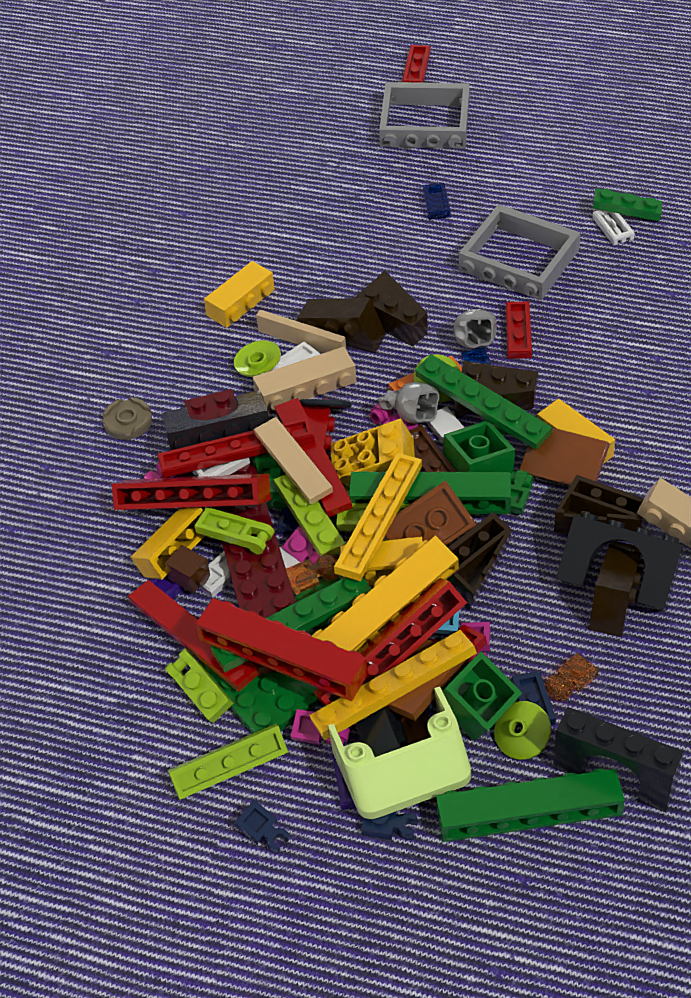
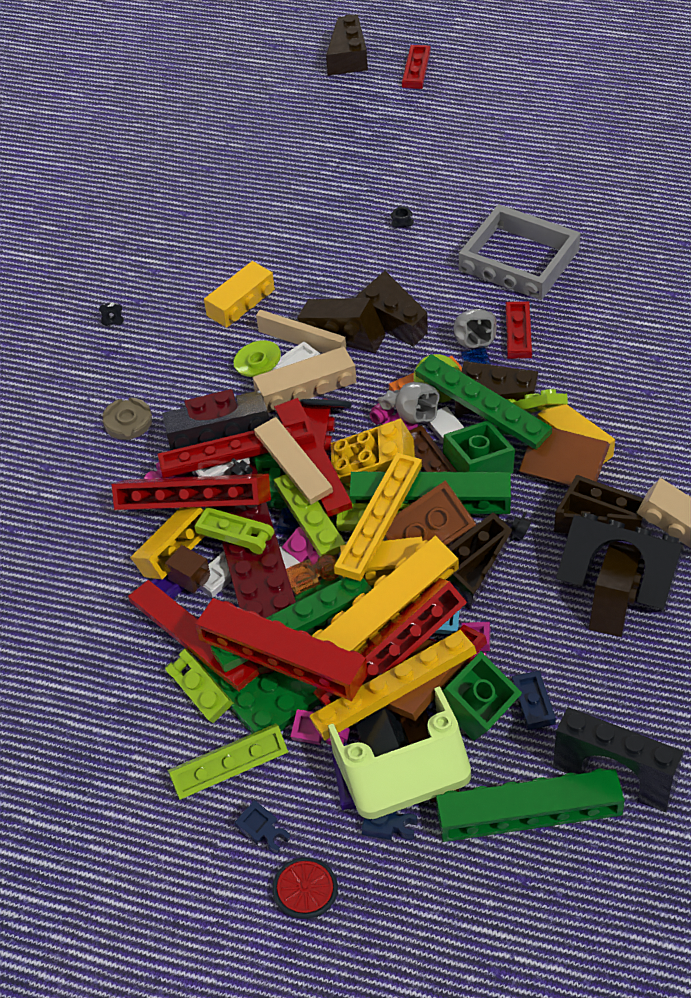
(114, 308): none -> black plate
(240, 468): none -> black plate
(305, 888): none -> red wheel
(347, 47): none -> dark brown wedge
(401, 217): none -> black plate
(425, 94): light grey window -> none
(436, 201): clear blue tile -> none
(519, 527): none -> black plate
(520, 490): green plate -> none
(531, 739): lime dish -> none
(537, 402): none -> lime plate
(573, 674): clear orange plate -> none
(609, 226): white tile -> none
(627, 204): green plate -> none

